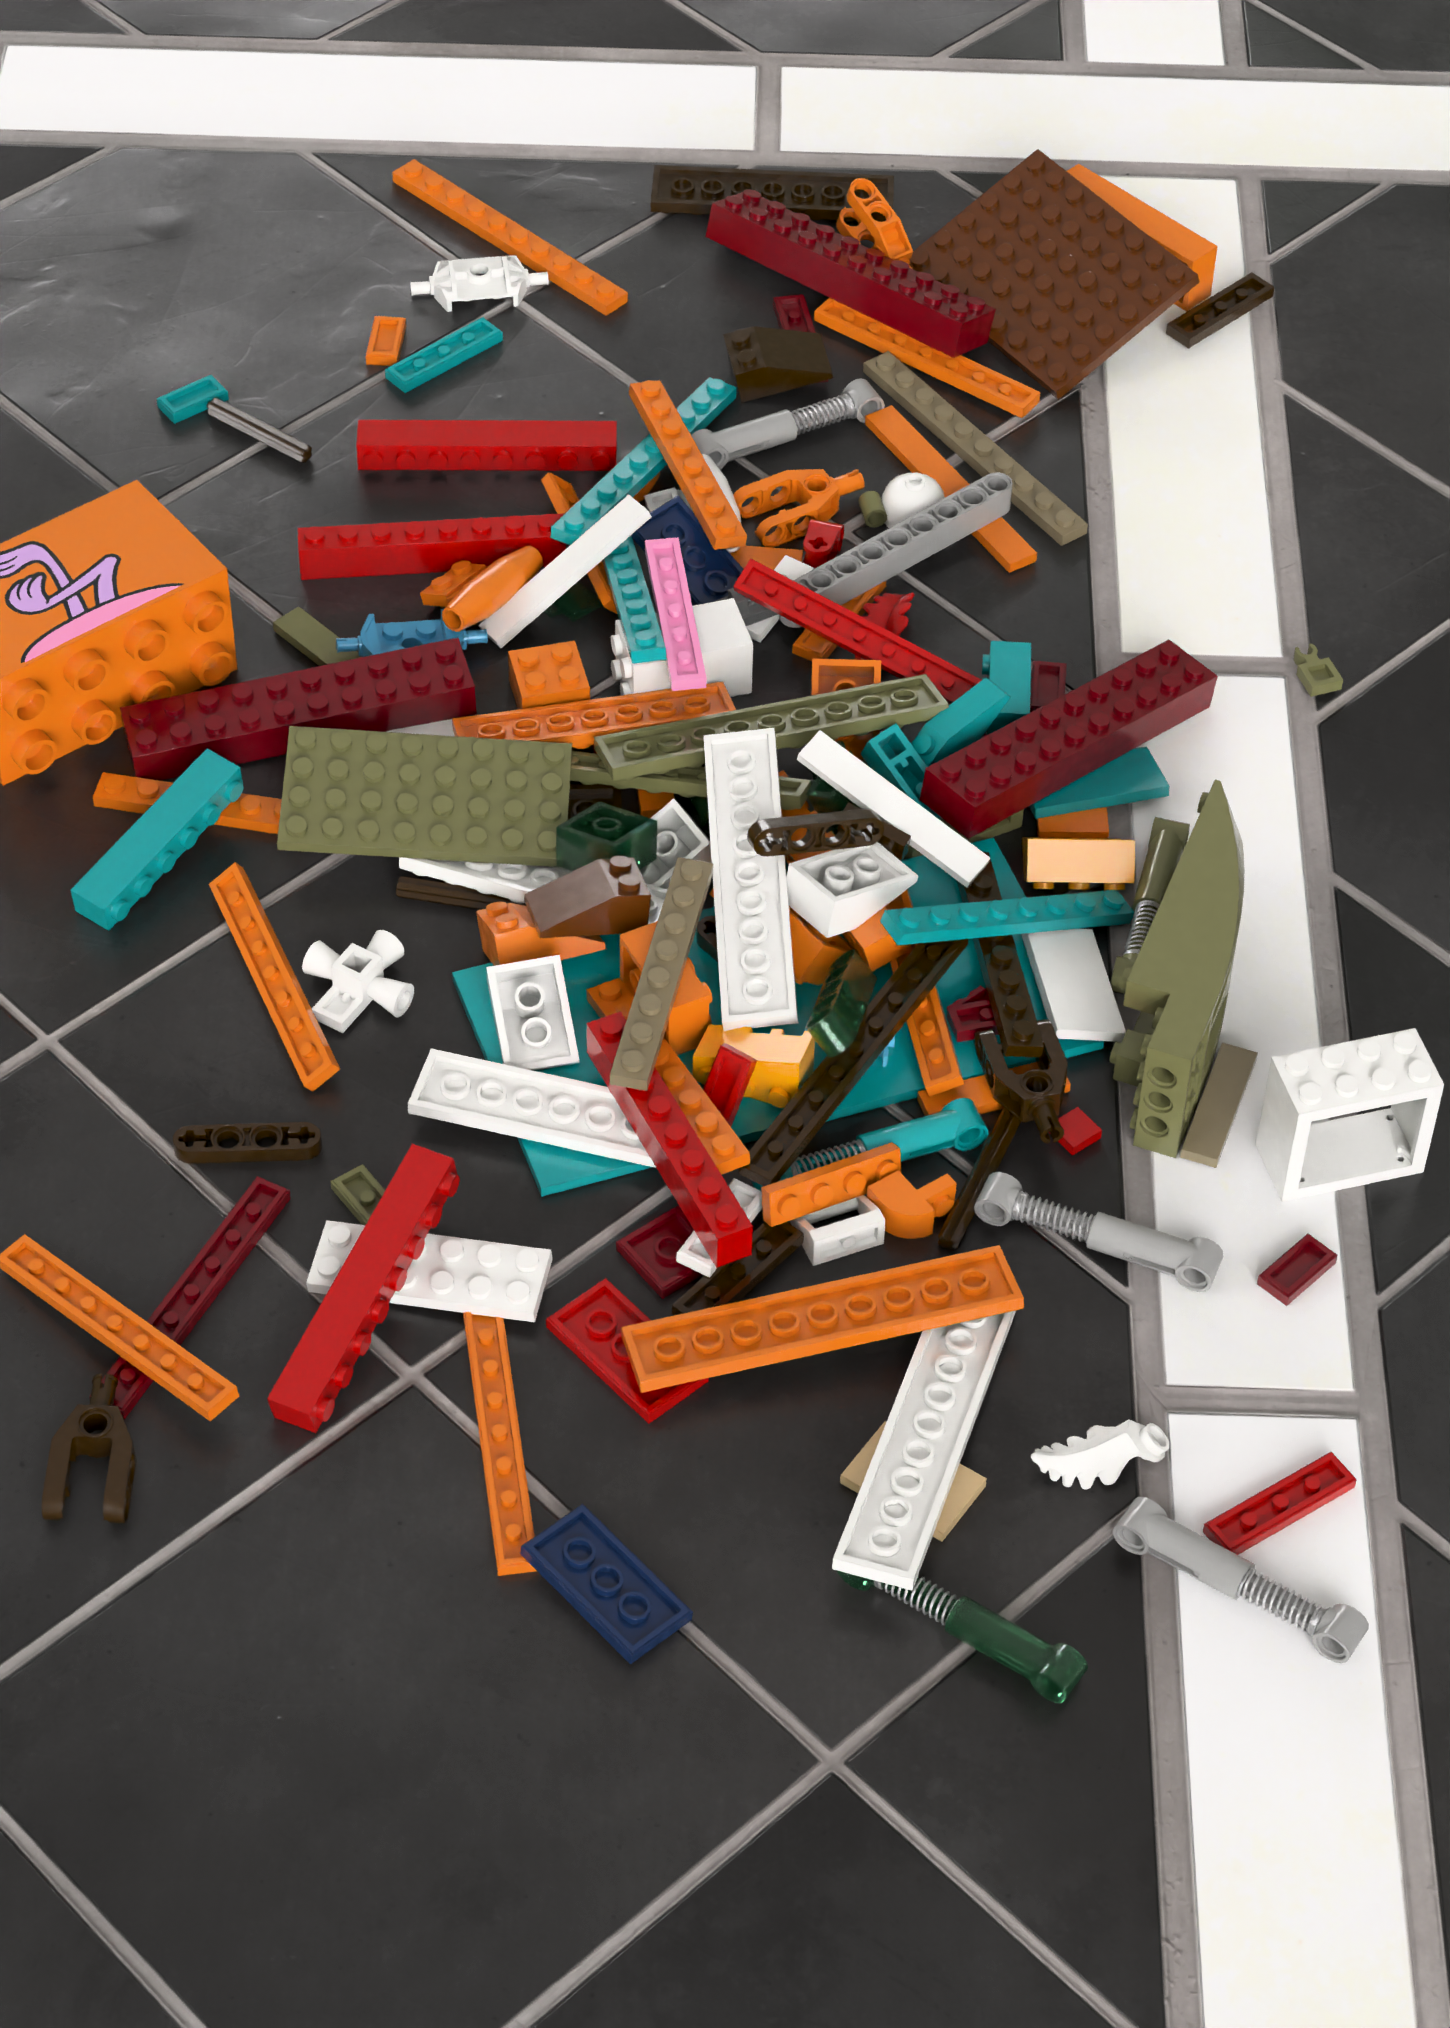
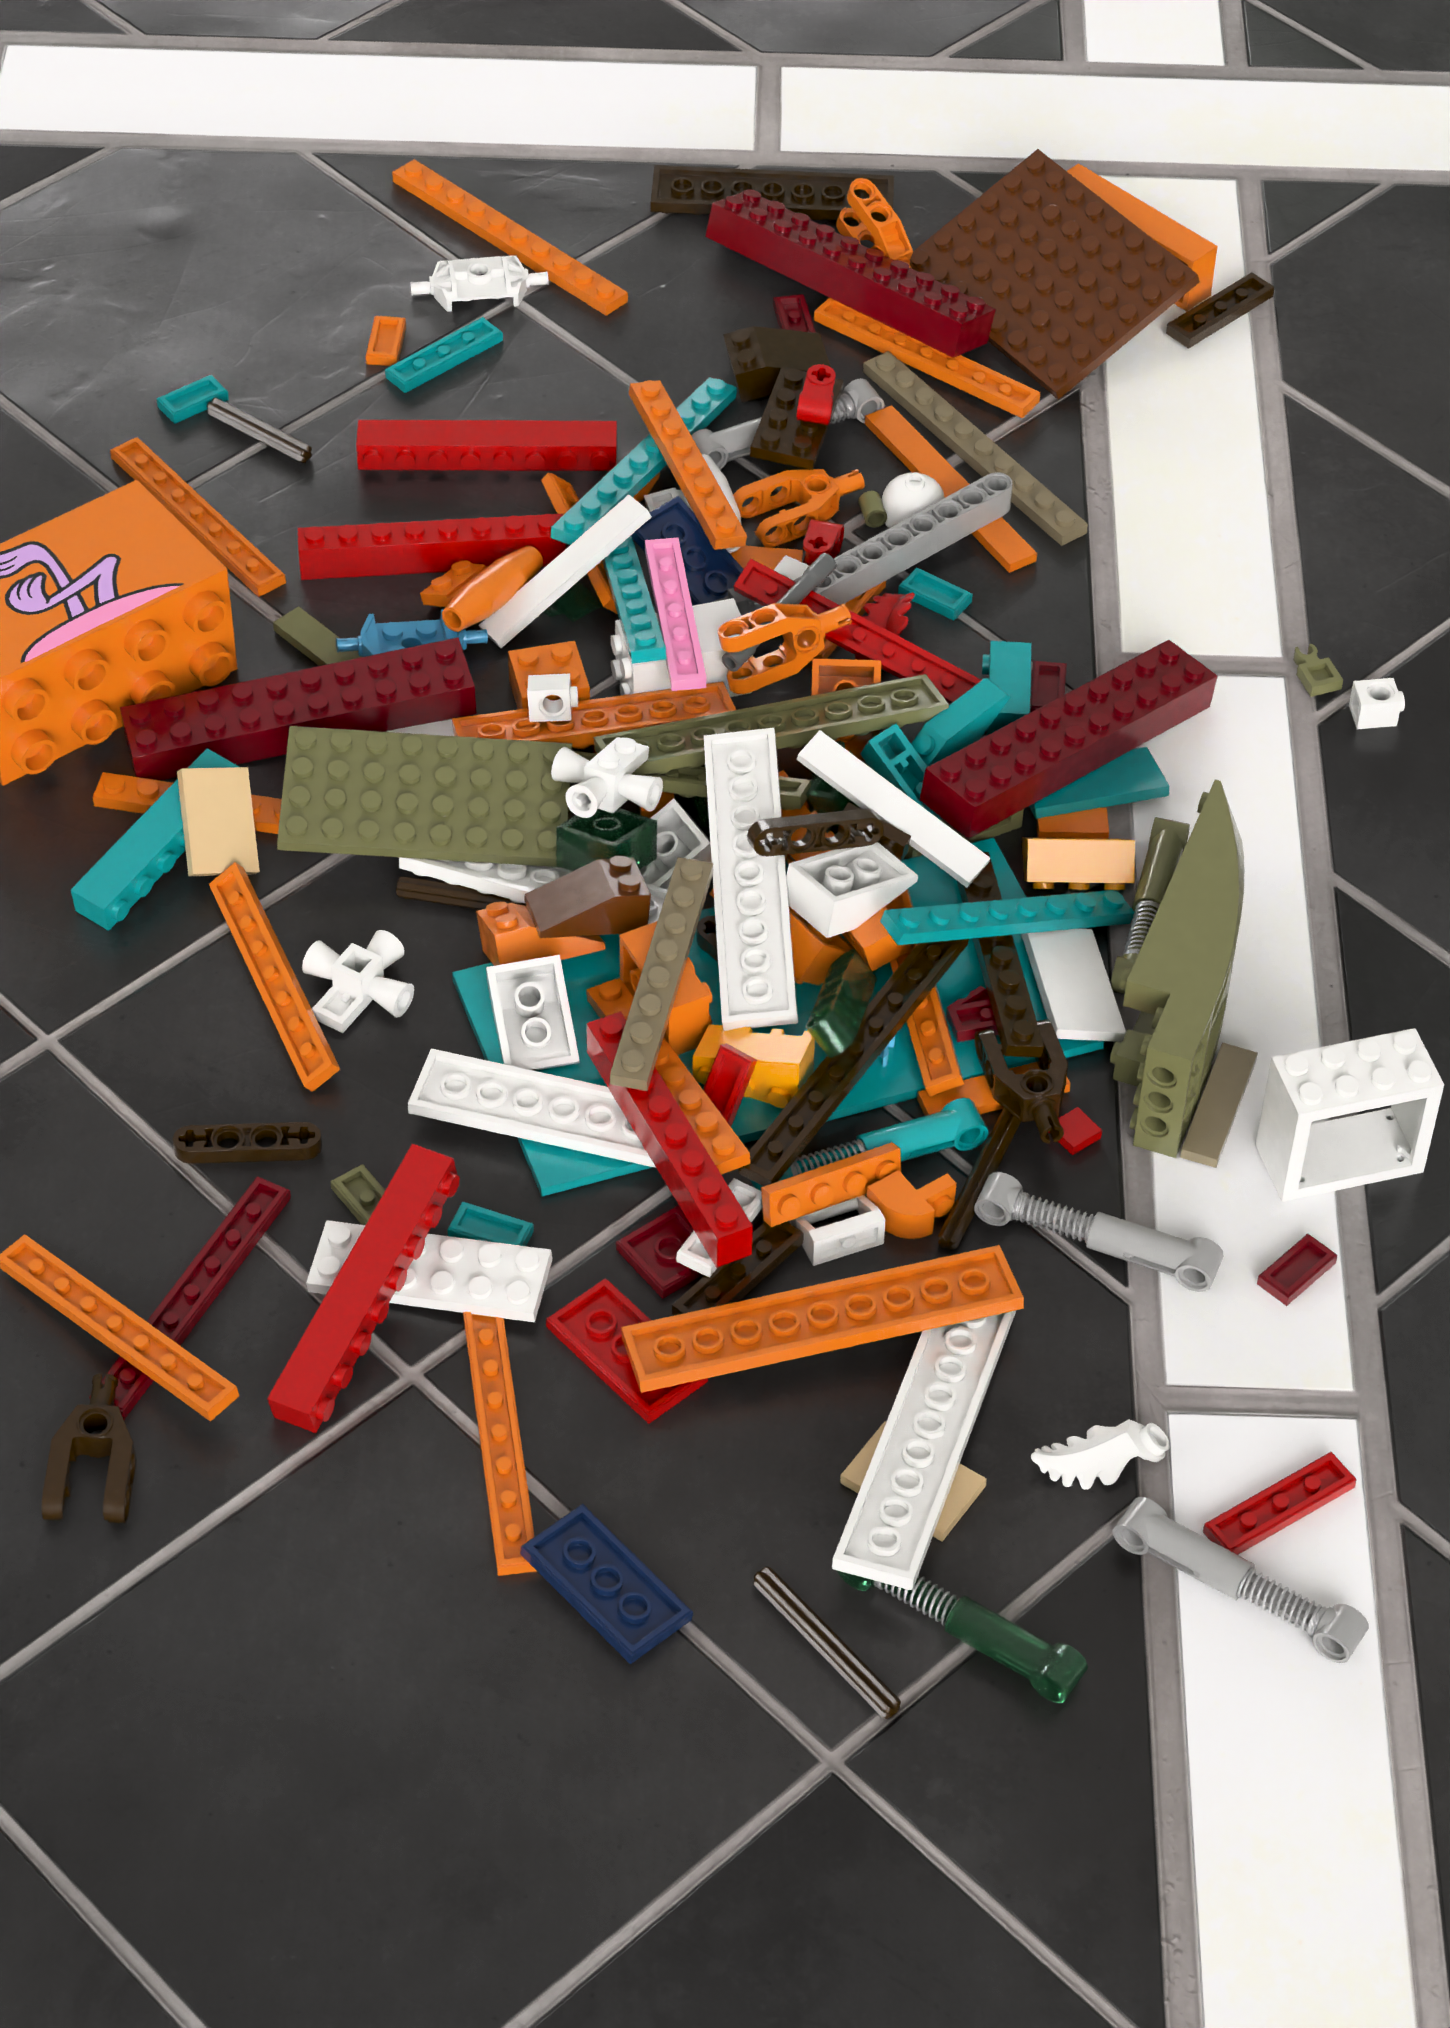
(199, 517): none -> orange tile
(217, 820): none -> tan tile
(490, 1226): none -> teal tile
(543, 709): none -> white brick
(607, 778): none -> white brick
(783, 437): none -> dark brown plate
(802, 637): none -> orange piece
(811, 578): none -> dark grey piece
(817, 395): none -> red piece
(827, 1642): none -> axle
(936, 593): none -> teal tile
(1376, 703): none -> white brick

